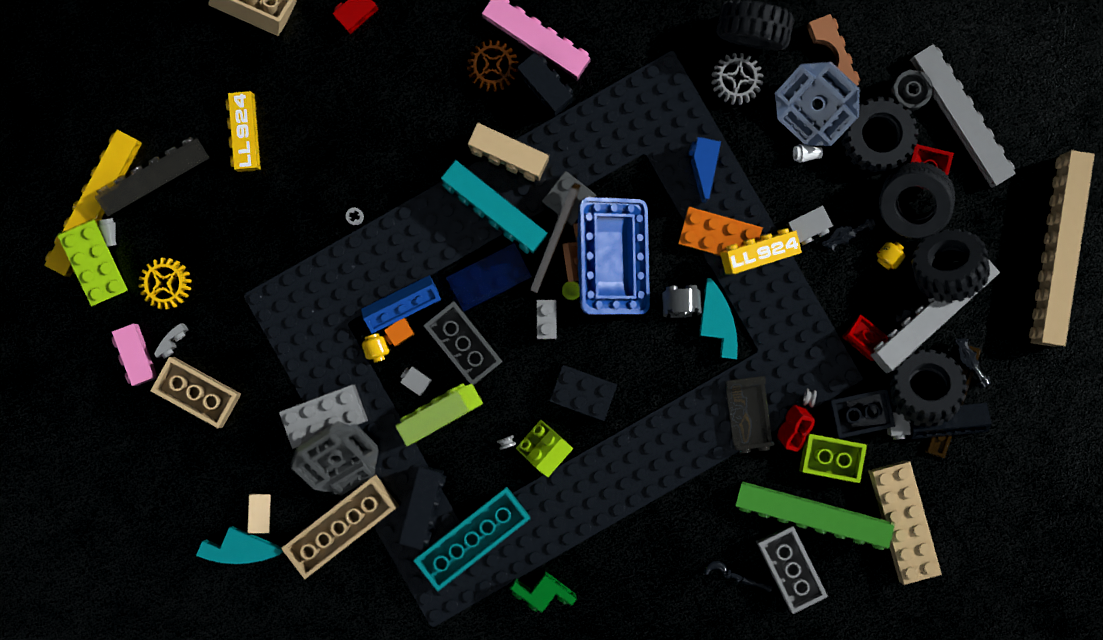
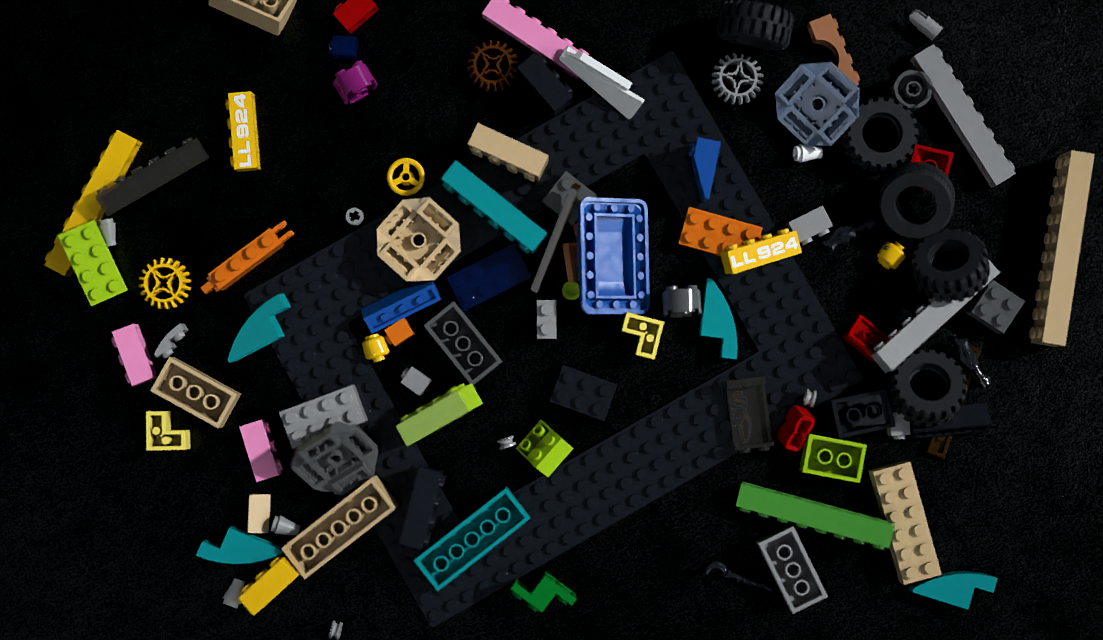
(159, 433): none -> light yellow brick
(233, 593): none -> white cone
(246, 259): none -> orange hinge
(259, 329): none -> teal slope
(261, 450): none -> bright pink brick
(268, 584): none -> yellow brick
(284, 526): none -> light grey cone
(336, 630): none -> light grey bush
(344, 47): none -> clear blue brick
(354, 82): none -> magenta brick
(408, 221): none -> tan piece
(411, 181): none -> yellow piece
(603, 80): none -> white wedge
(649, 333): none -> light yellow brick
(925, 24): none -> light grey hinge
(954, 587): none -> teal slope
(995, 307): none -> dark grey brick

